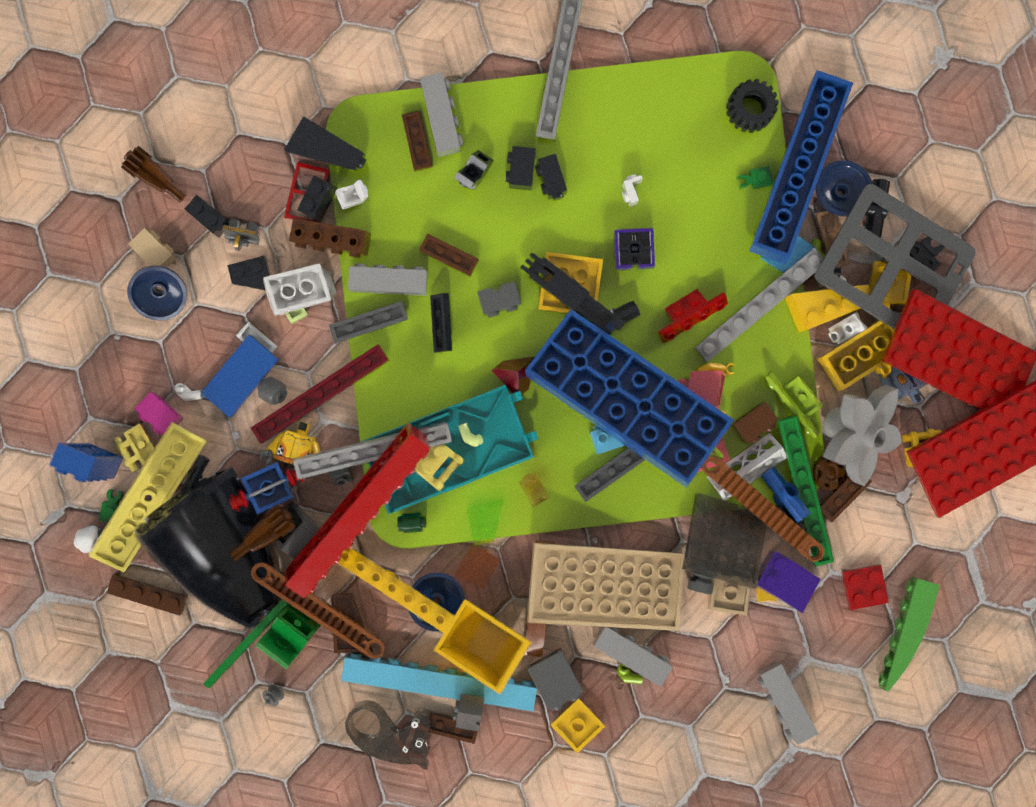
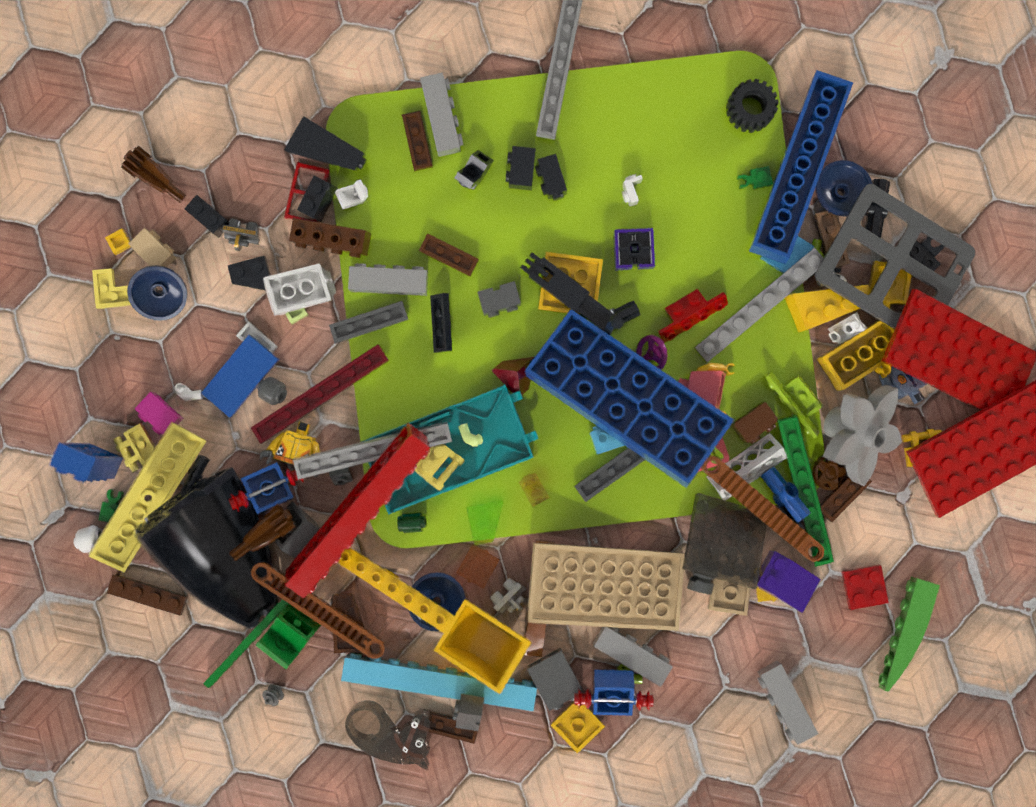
(106, 292): none -> light yellow plate
(118, 241): none -> yellow plate
(512, 597): none -> white hips
(613, 694): none -> blue brick
(654, 352): none -> magenta piece

